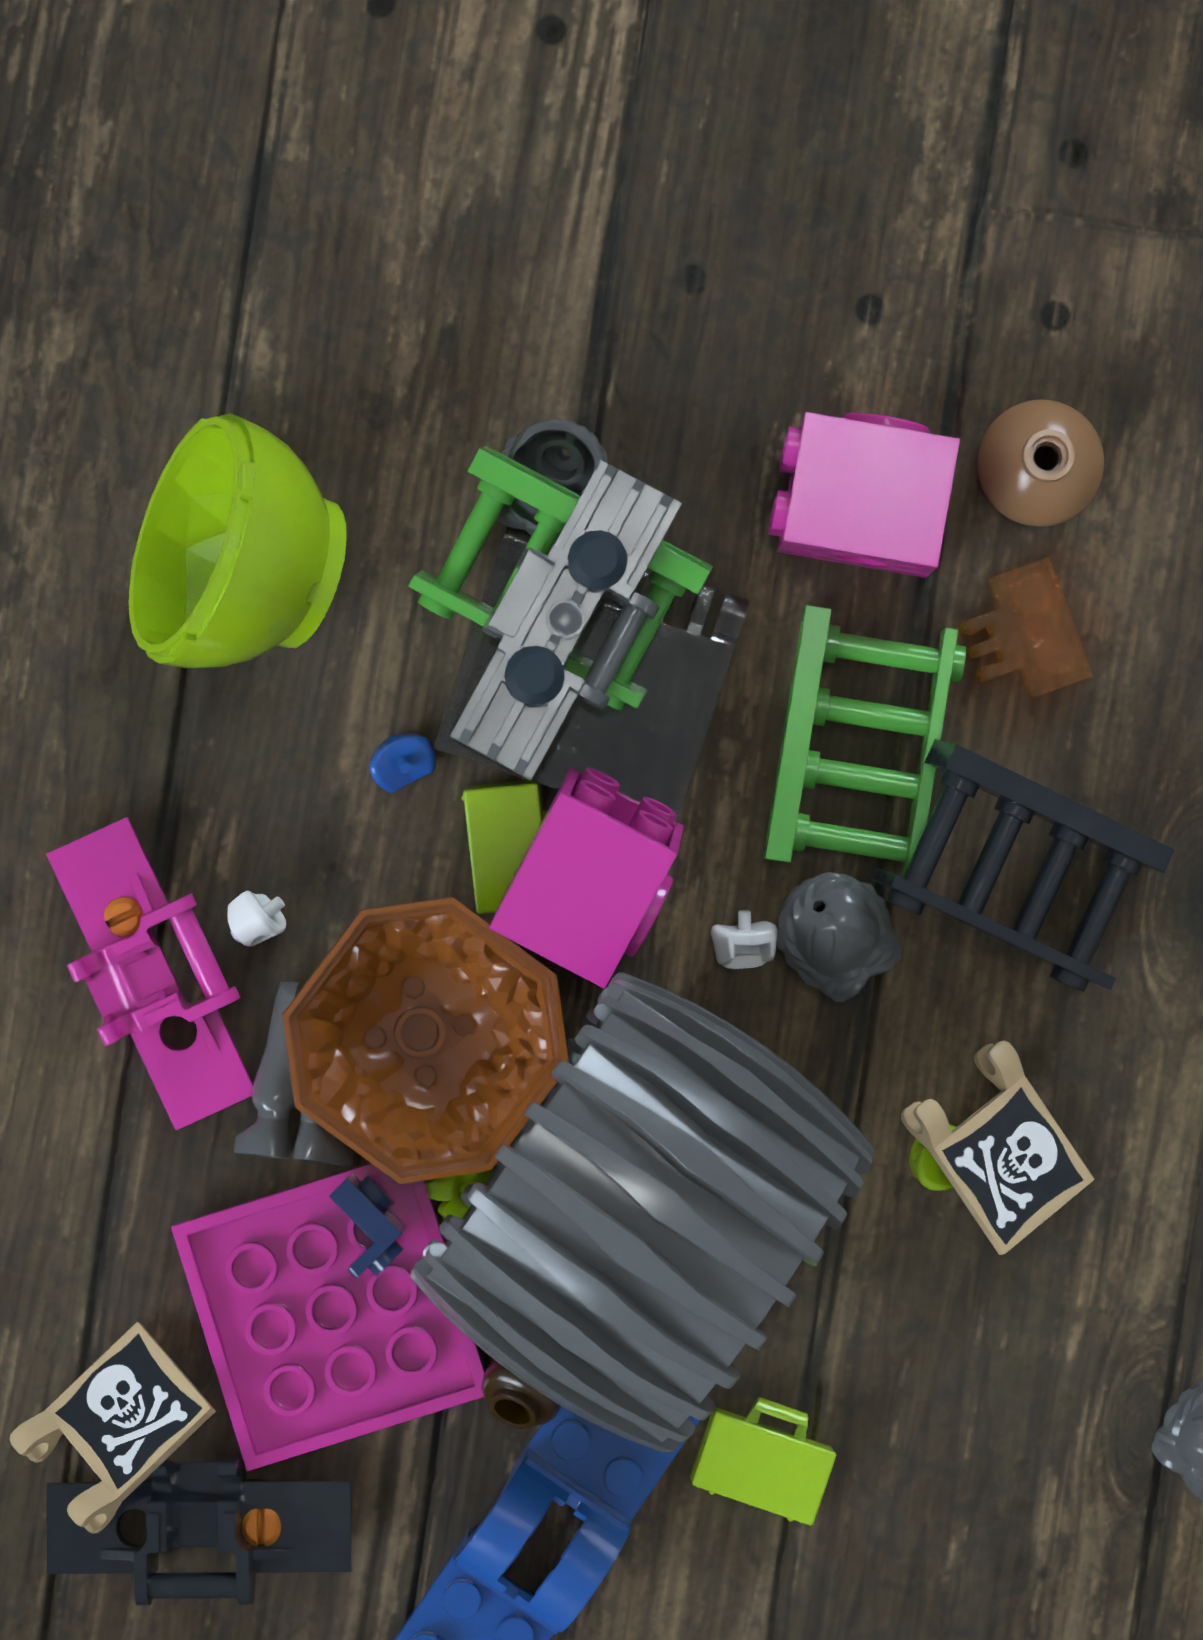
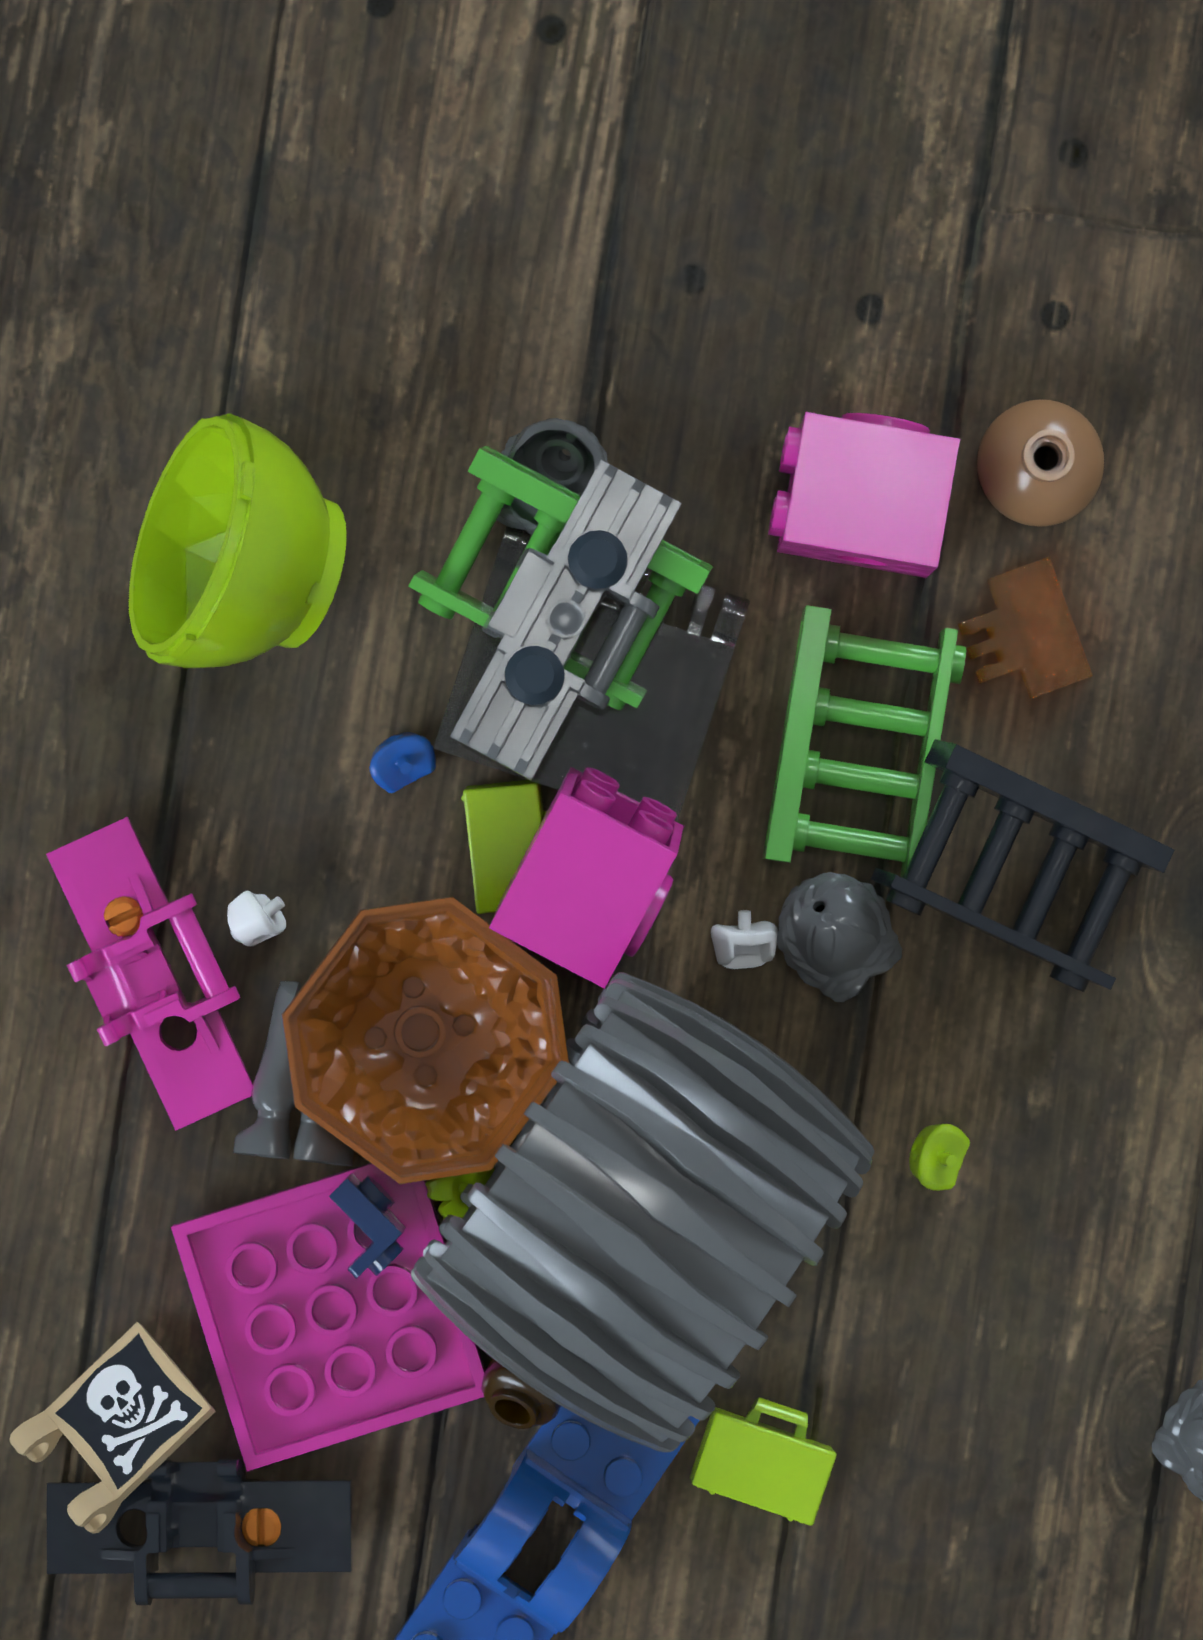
(1006, 1156): flag -> none

